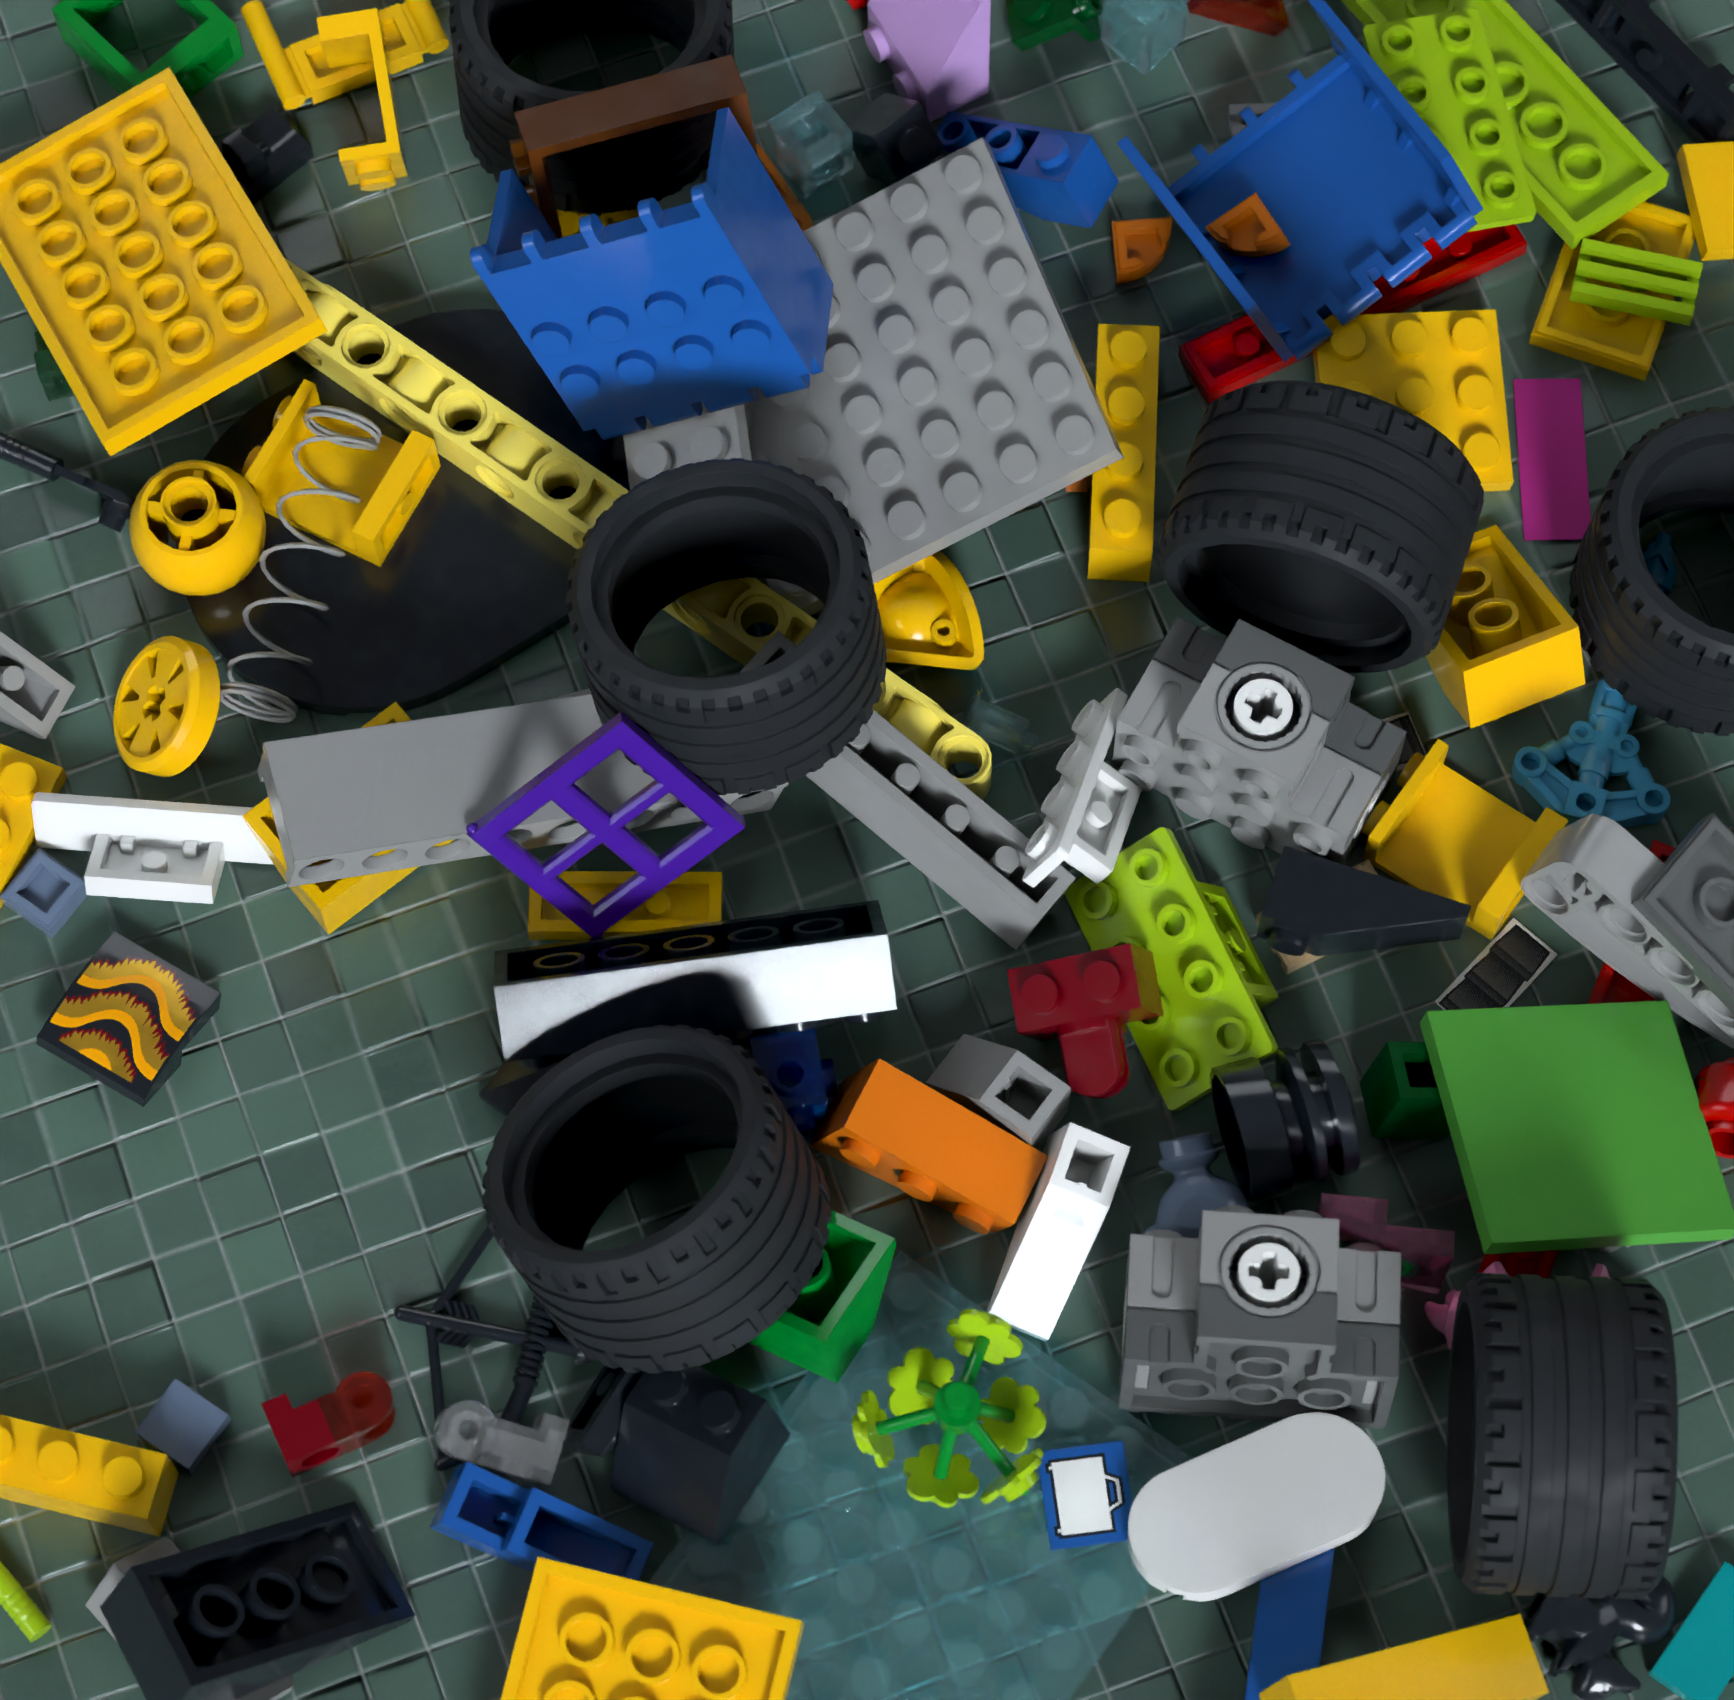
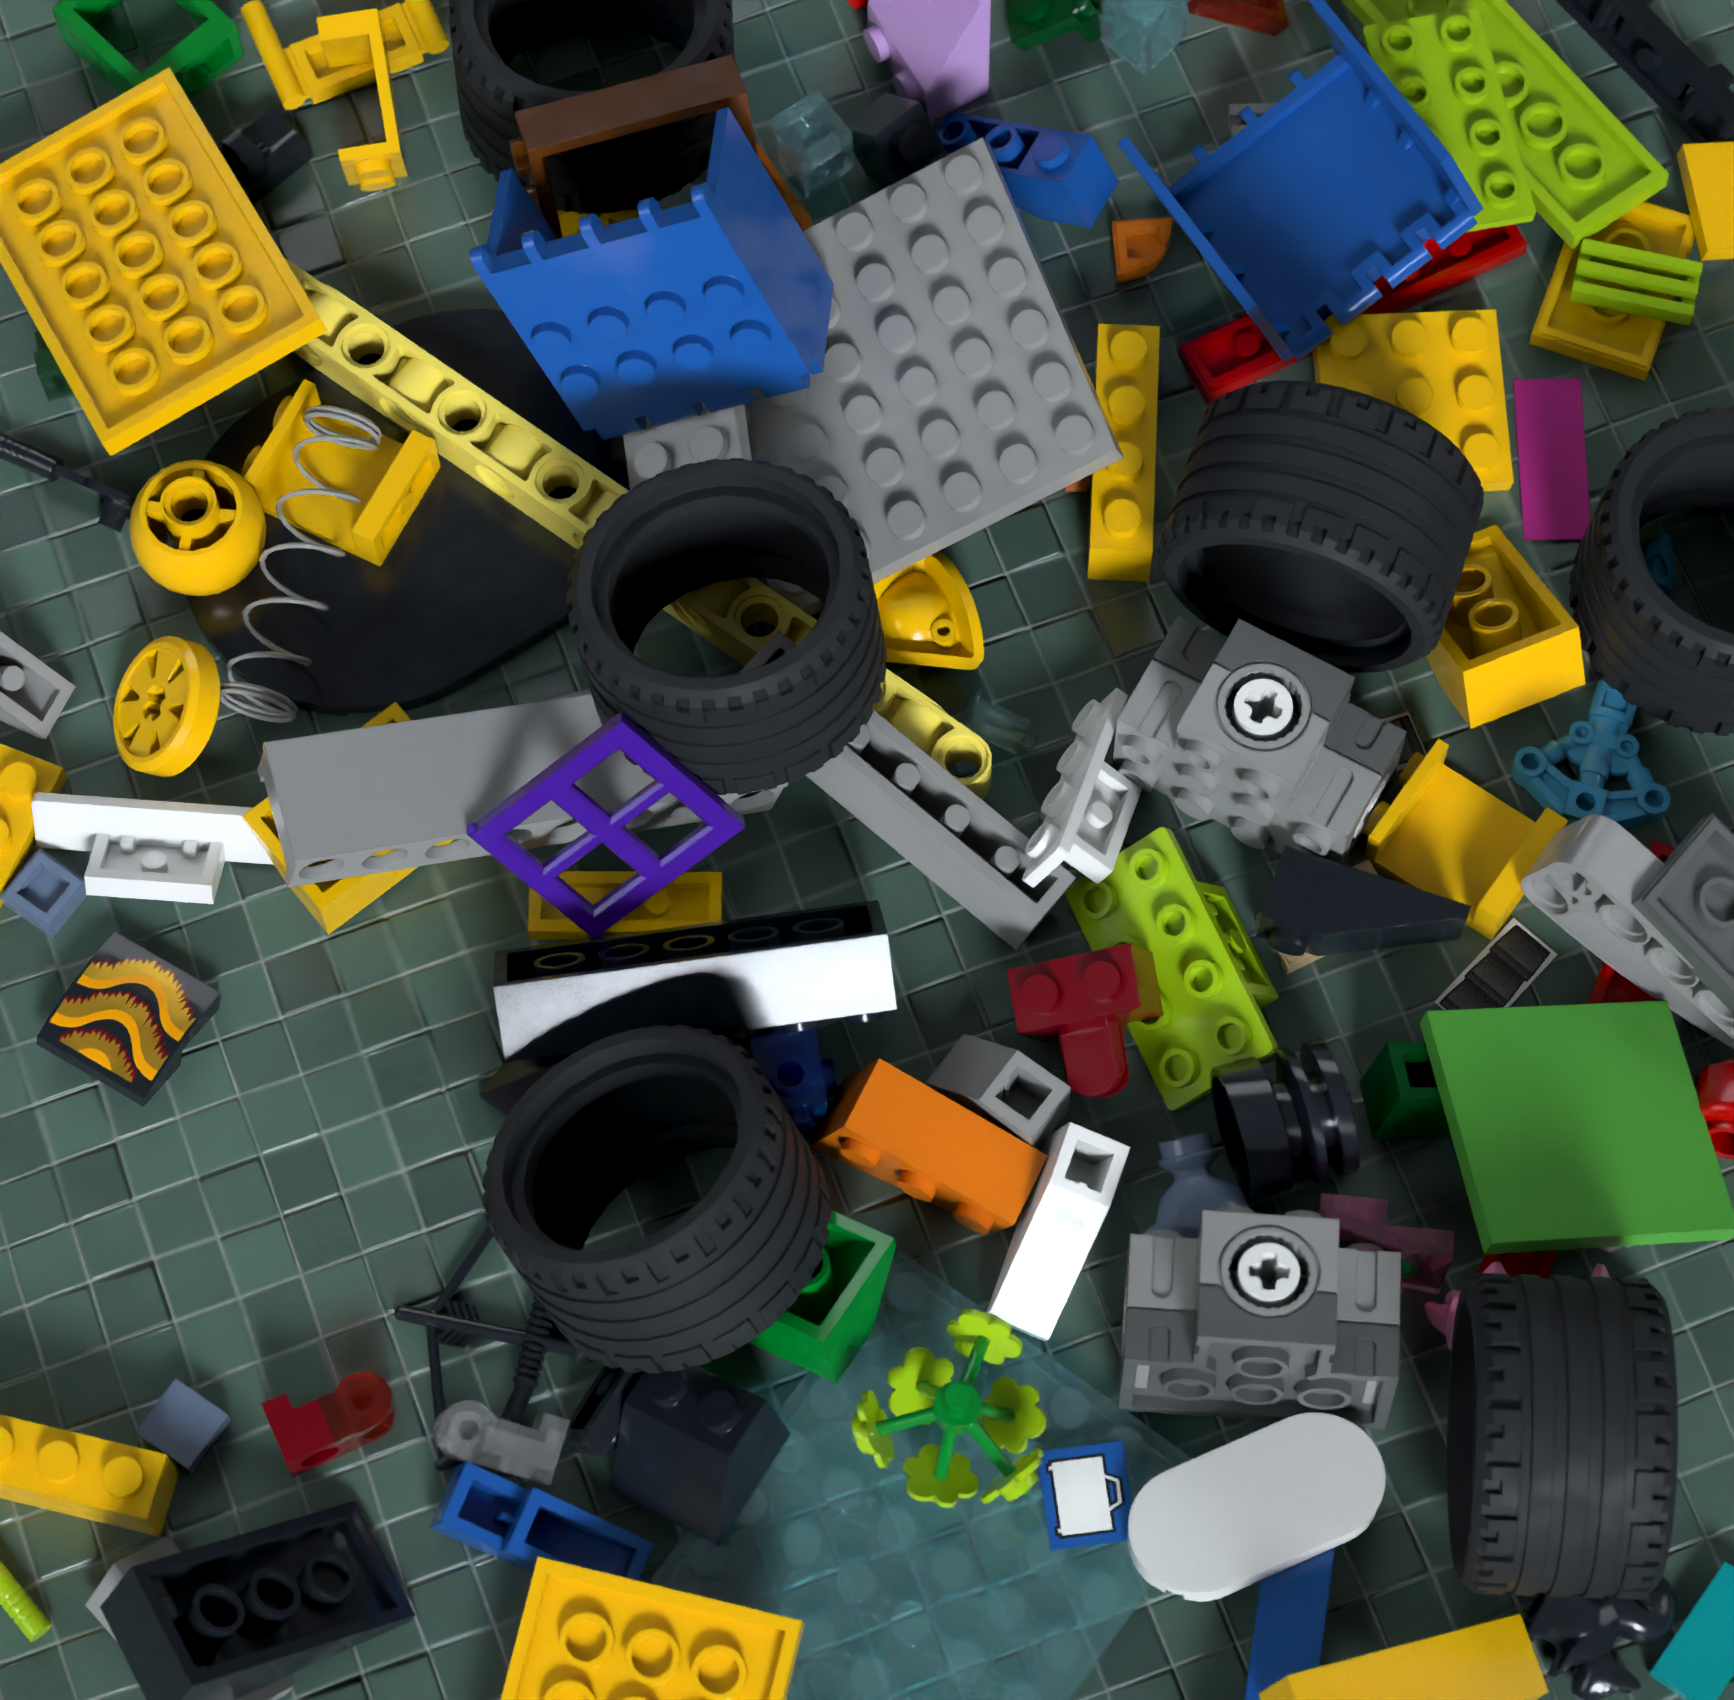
(1248, 230): orange tile -> none

